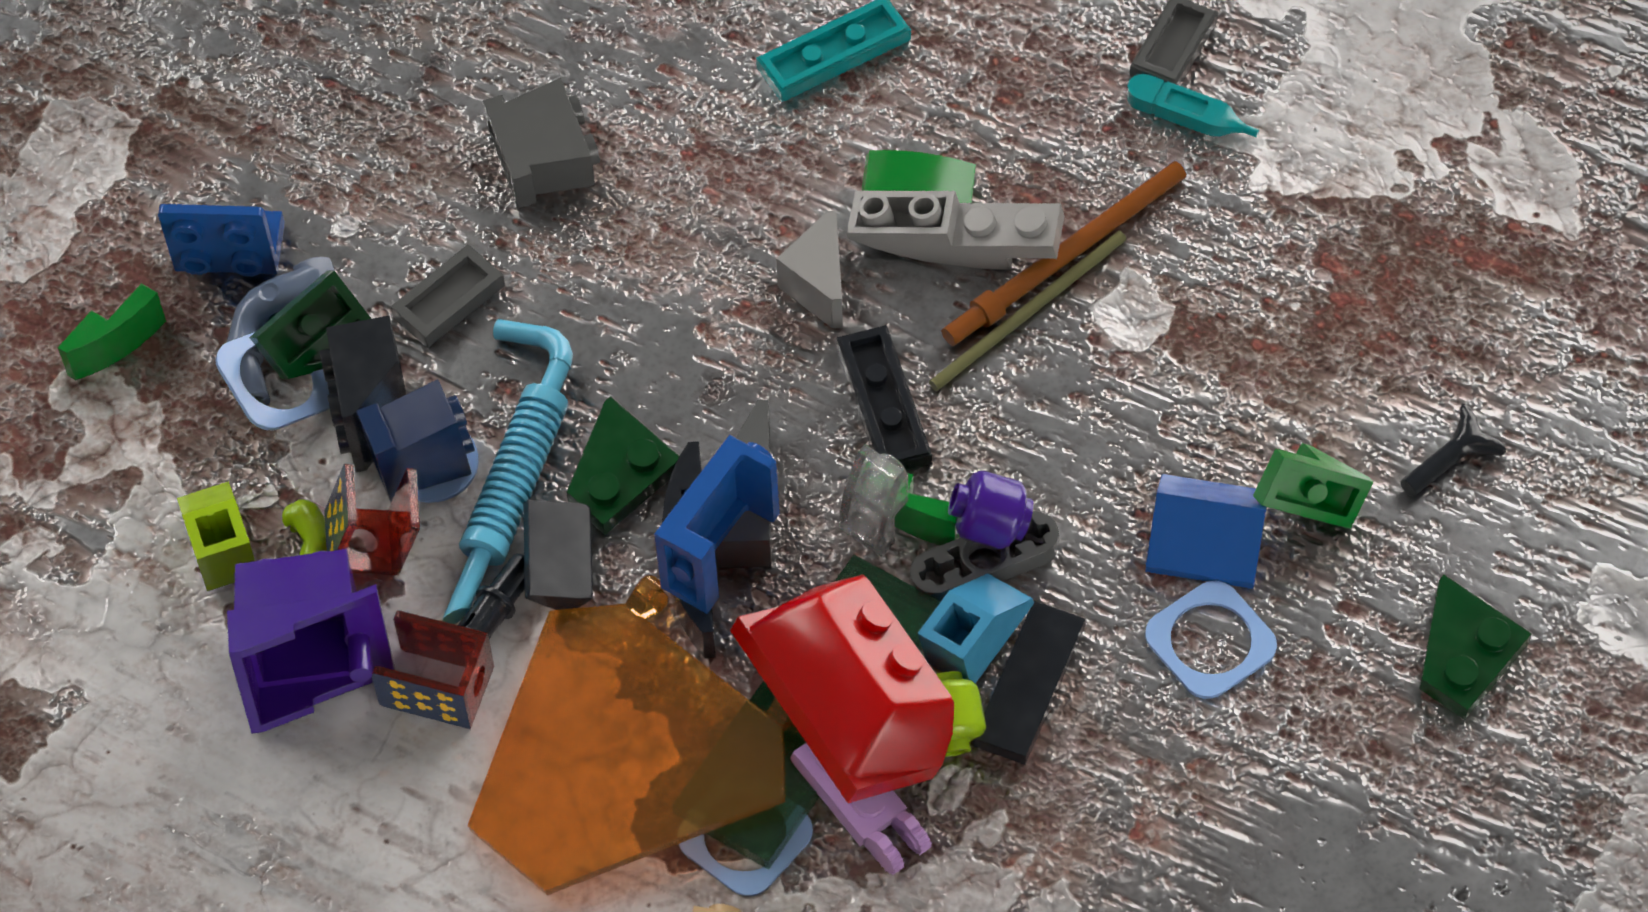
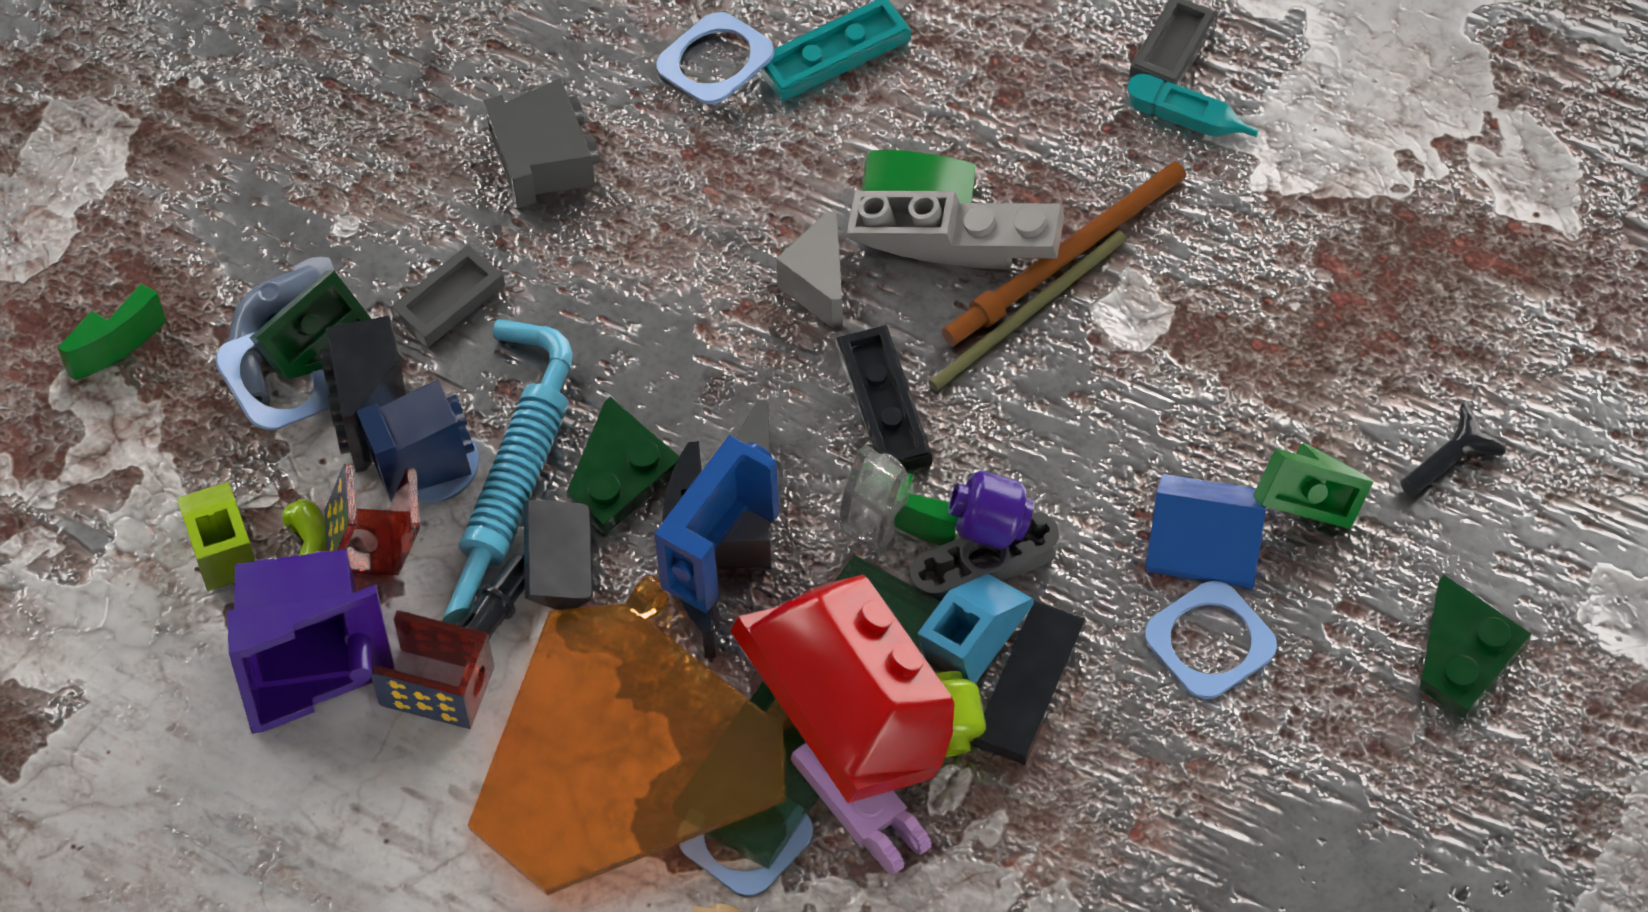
(222, 238): blue bracket -> none
(760, 55): none -> light blue piece

